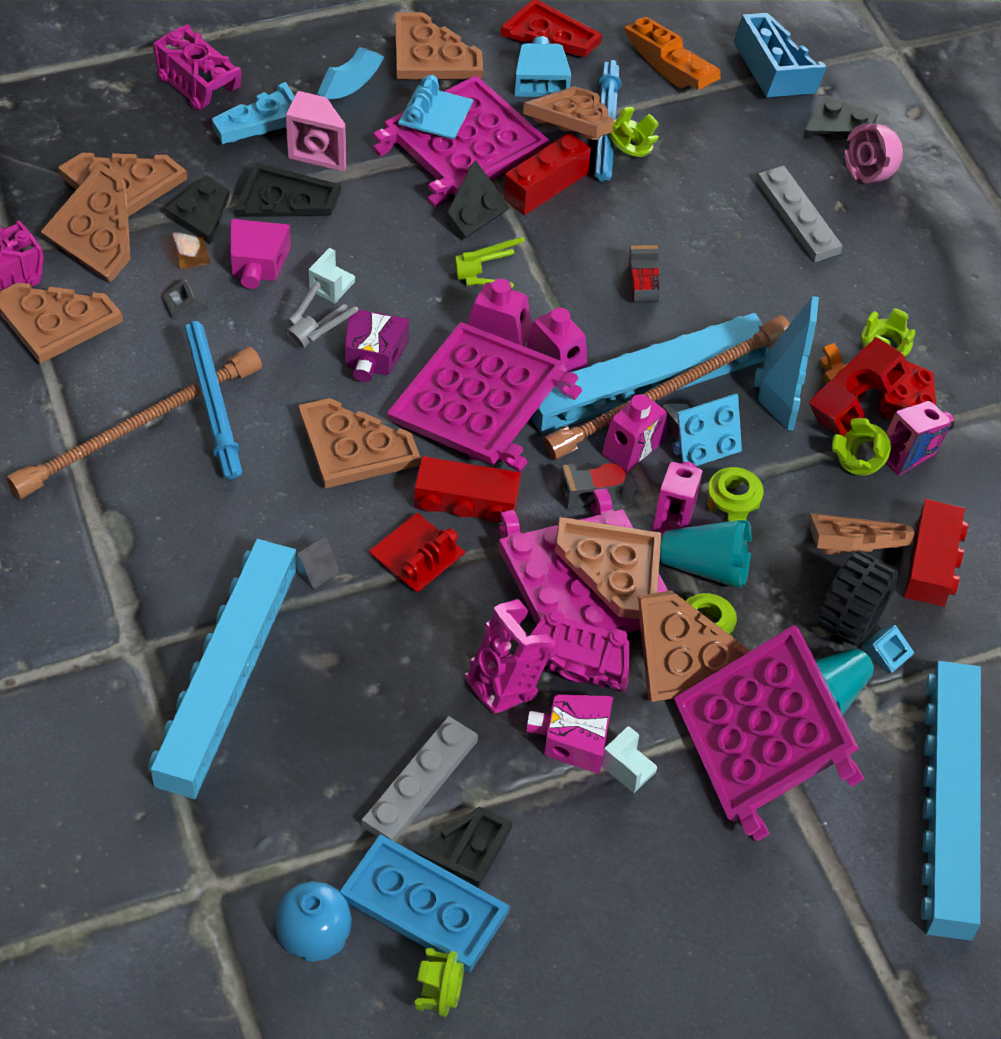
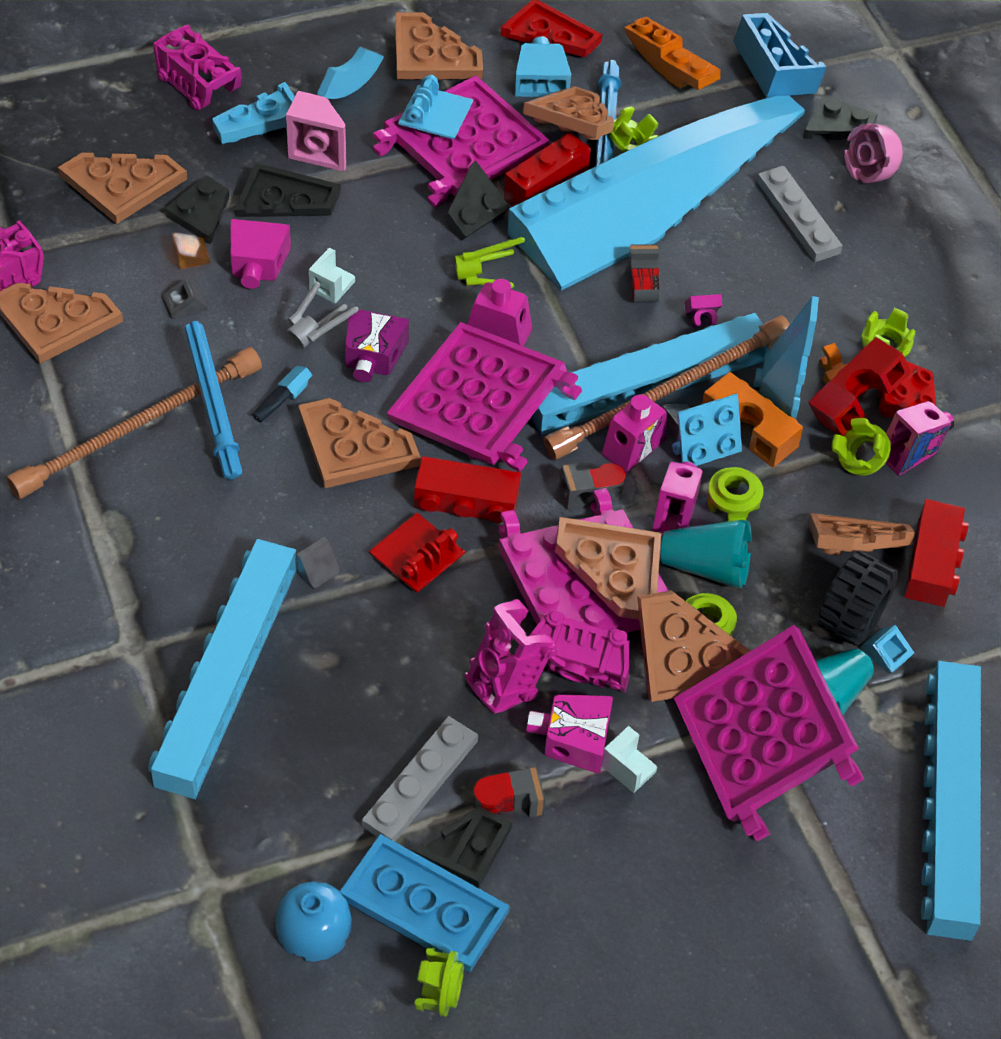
(95, 224): nougat plate -> none
(288, 387): none -> piece
(511, 792): none -> leg
(559, 338): dark pink torso -> none
(643, 191): none -> medium azure wedge
(703, 305): none -> dark pink tile
(774, 432): none -> orange arch

